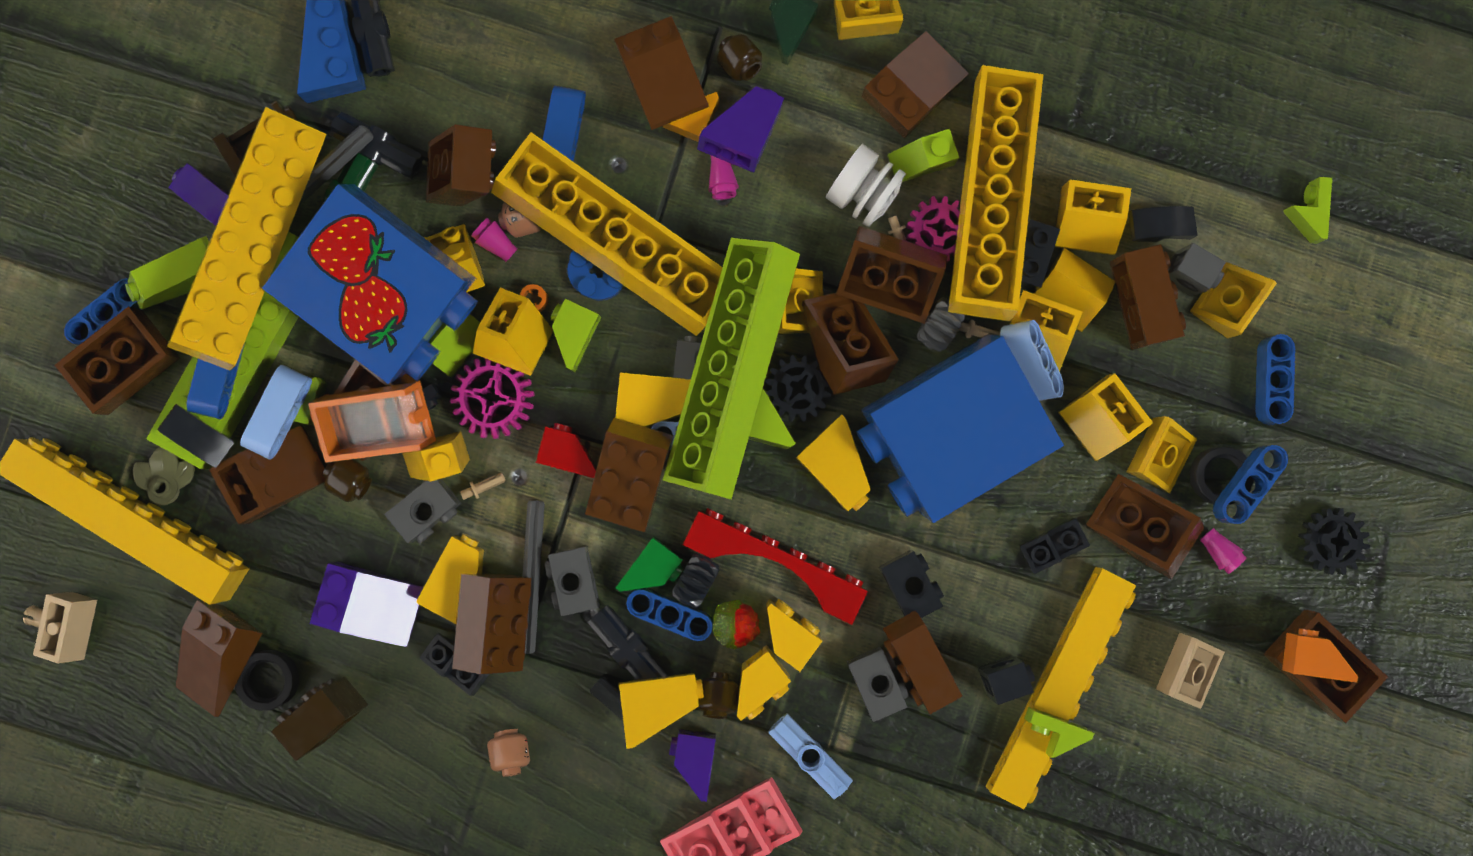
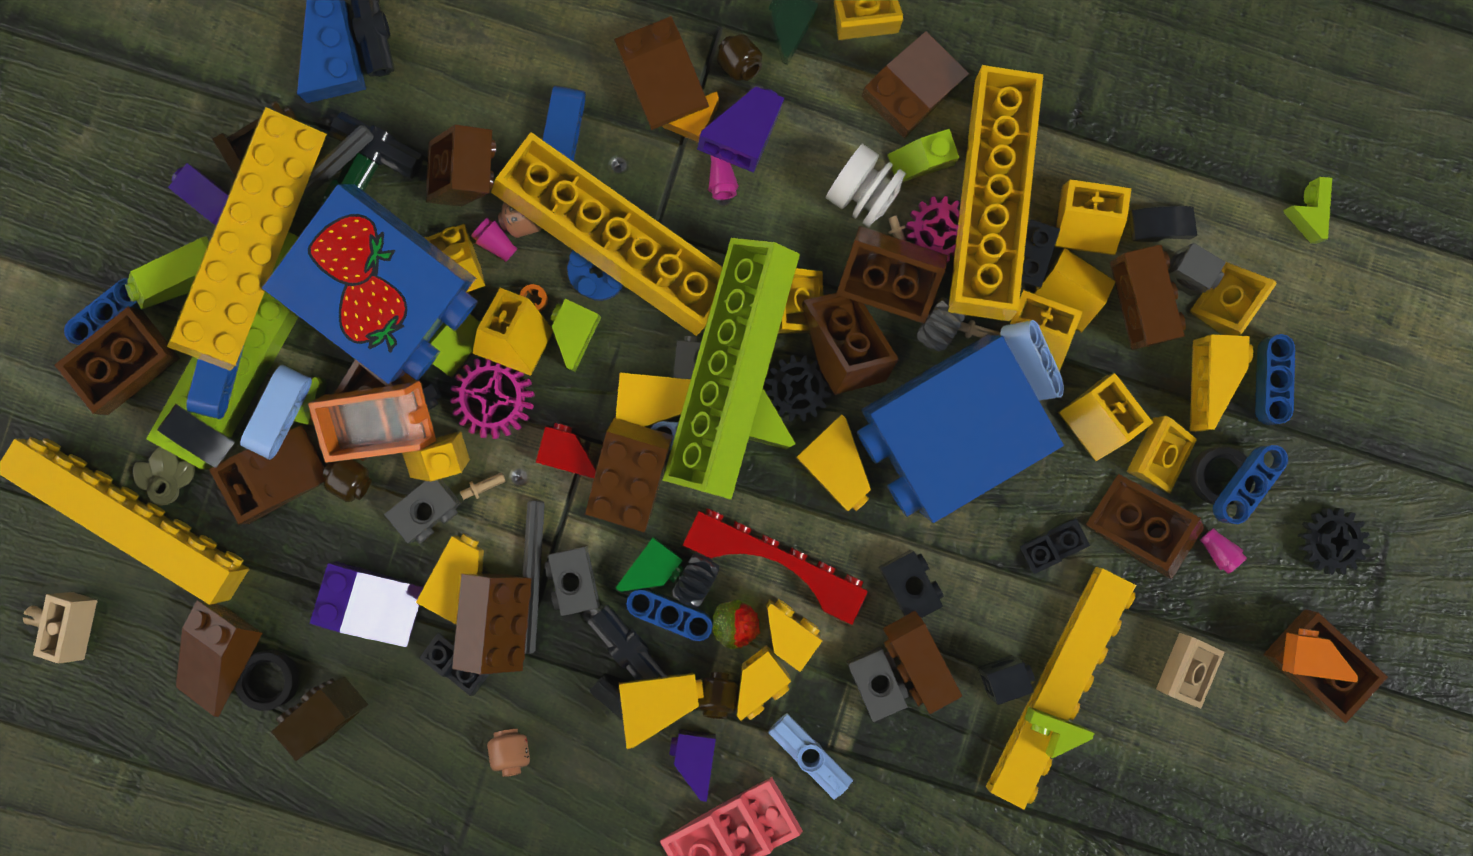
(1216, 373): none -> yellow slope

